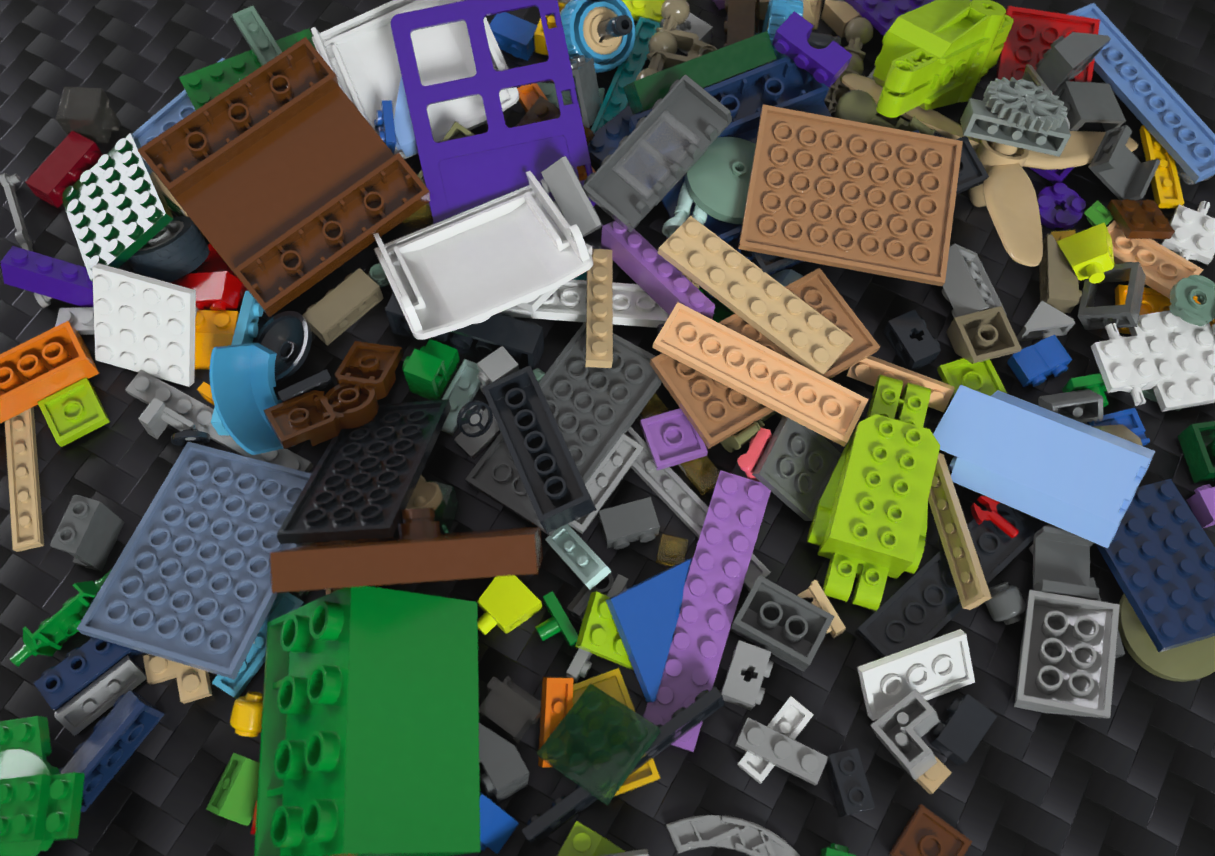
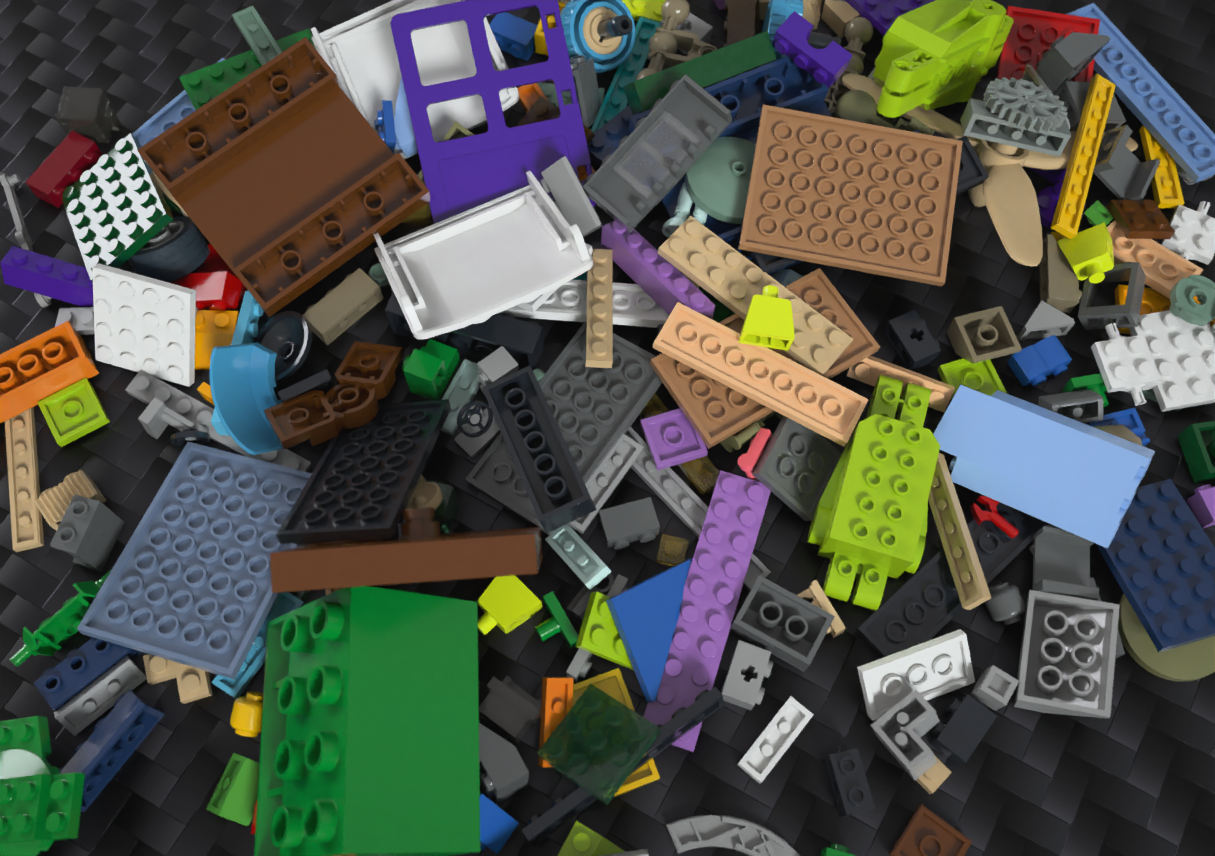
(55, 501): none -> tan brick
(768, 321): none -> neon yellow torso
(781, 751): light grey plate -> none
(967, 283): light grey slope -> none
(994, 688): none -> light grey brick
(1083, 157): none -> yellow tile

